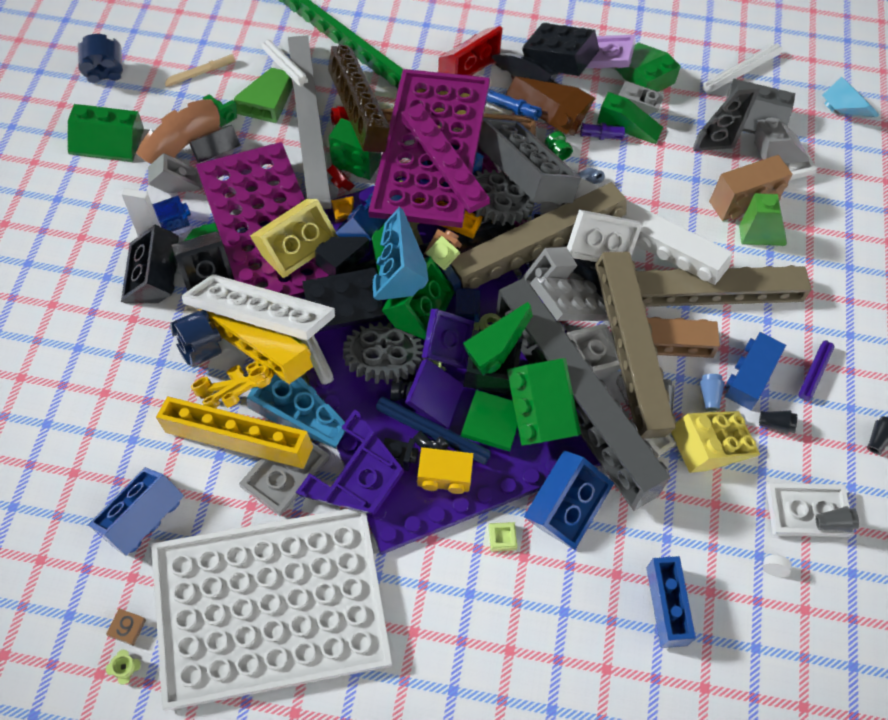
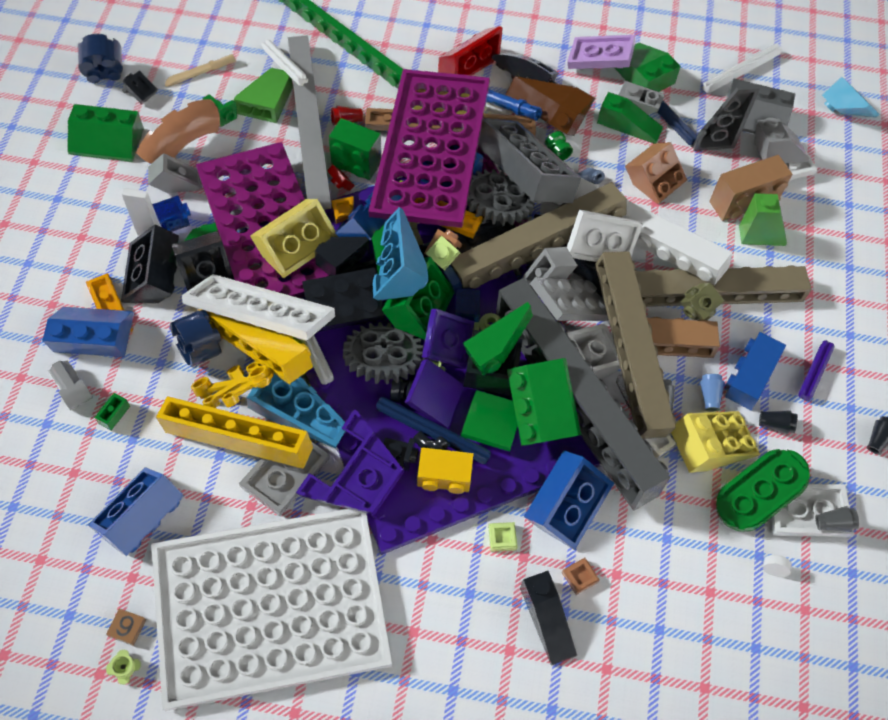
(71, 387): none -> light grey piece
(89, 331): none -> blue slope
(104, 293): none -> light orange tile
(112, 411): none -> green piece
(139, 87): none -> black bracket
(214, 143): black slope -> none
(358, 99): dark brown brick -> none
(445, 158): magenta plate -> none
(548, 617): none -> black slope
(562, 47): black brick -> none
(580, 576): none -> nougat tile
(602, 131): dark purple pin -> none
(657, 171): none -> nougat slope
(670, 602): blue brick -> none
(677, 123): none -> dark blue axle
(701, 301): none -> olive brick
(762, 490): none -> green tile

